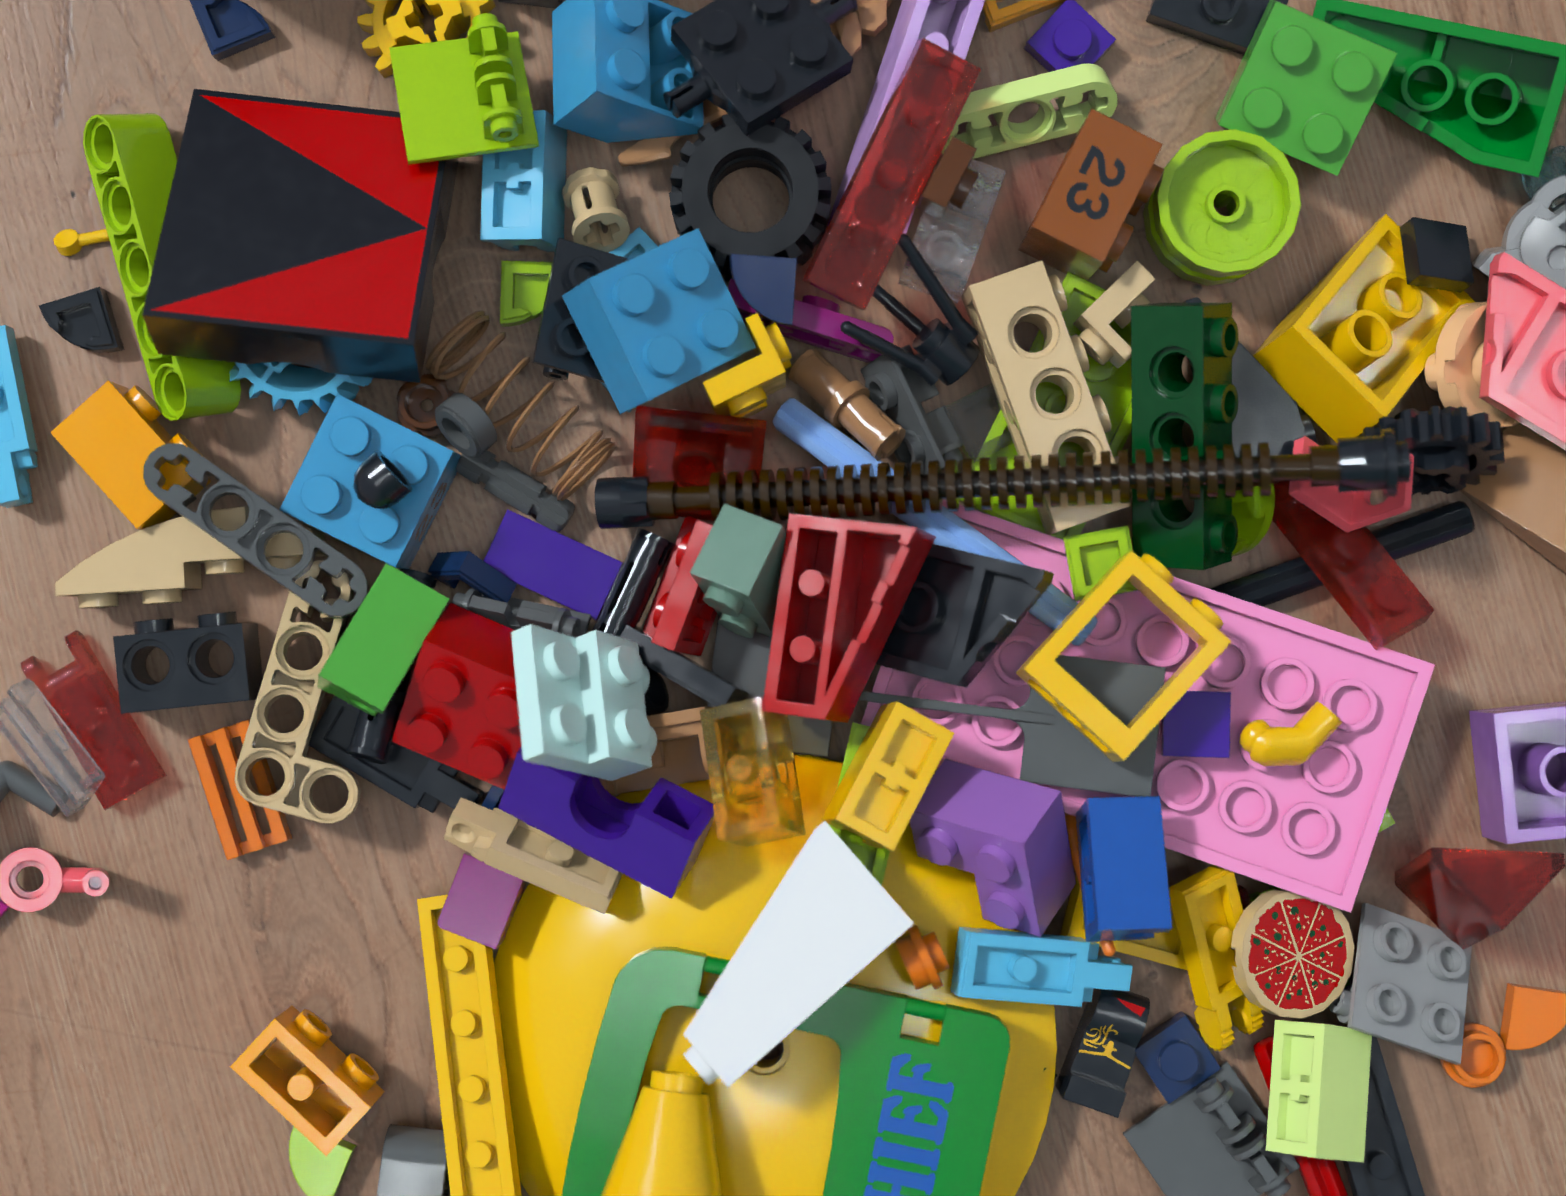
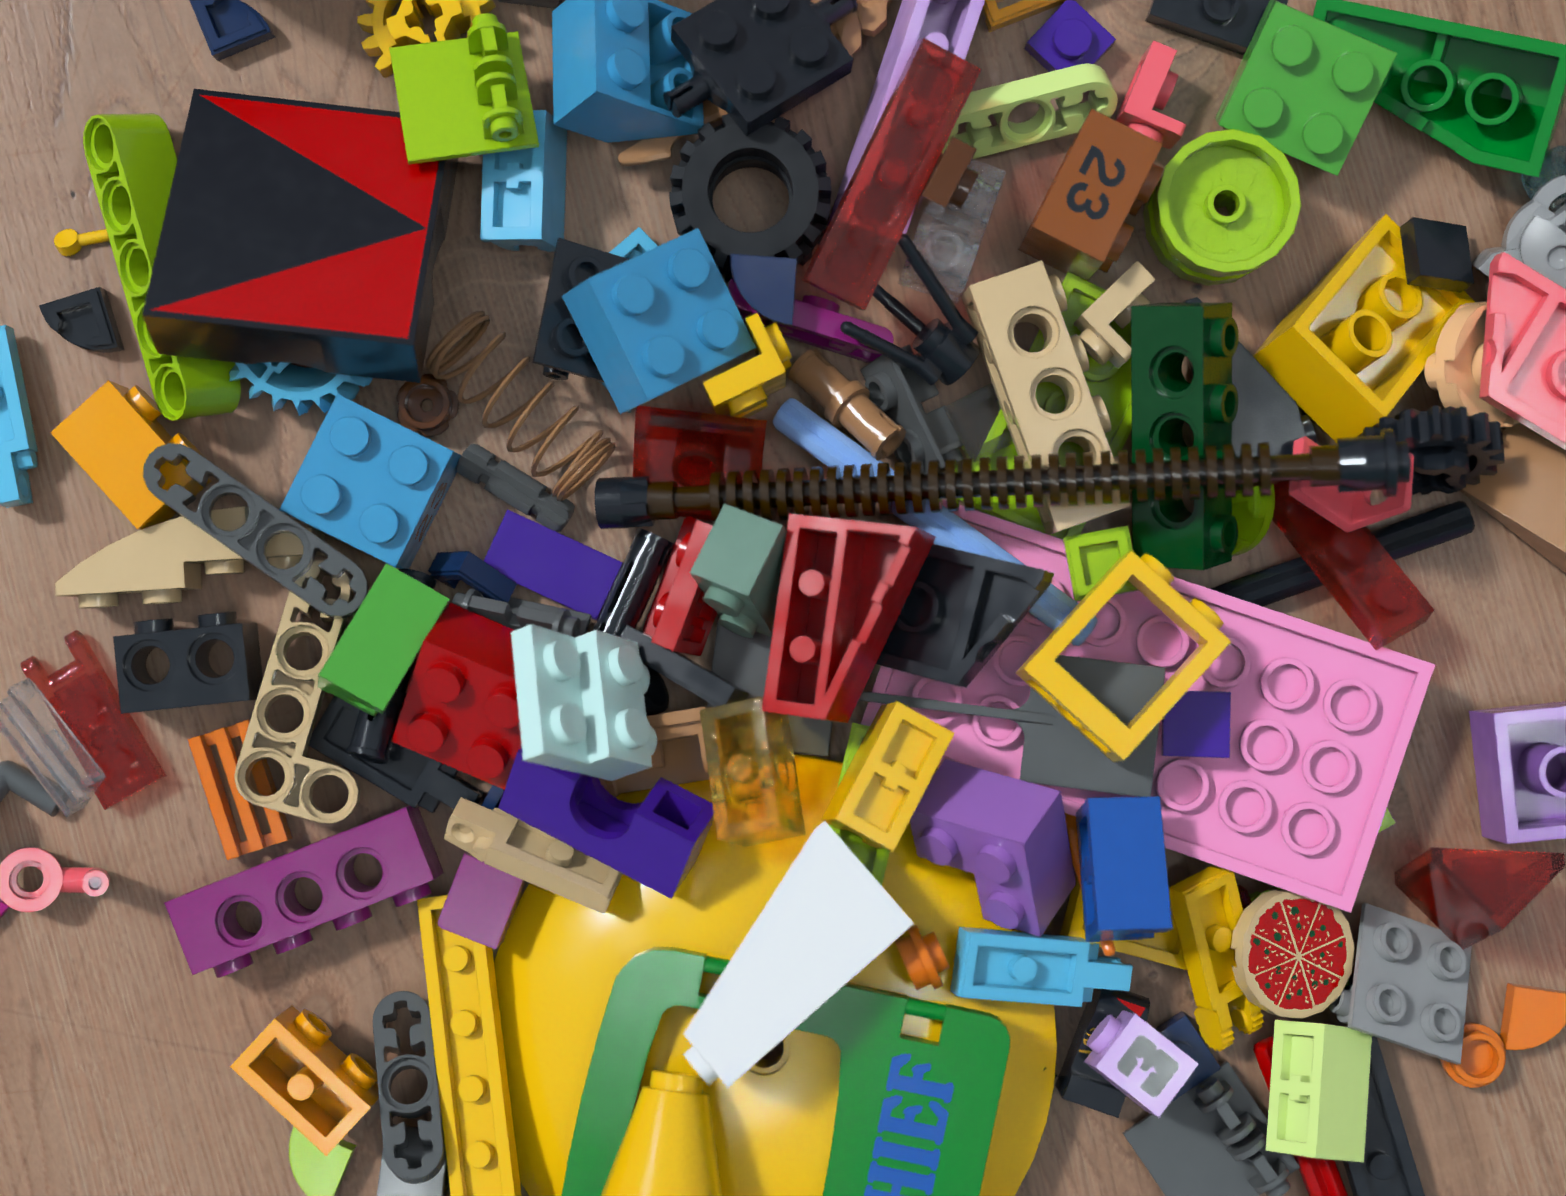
(207, 916): none -> magenta brick
(380, 482): black hinge -> none
(431, 1132): none -> dark grey beam
(465, 425): dark grey tile -> none
(523, 291): lime tile -> none
(601, 208): tan bush -> none
(1138, 1061): none -> lavender brick
(1149, 89): none -> coral bracket
(1289, 744): yellow arm -> none

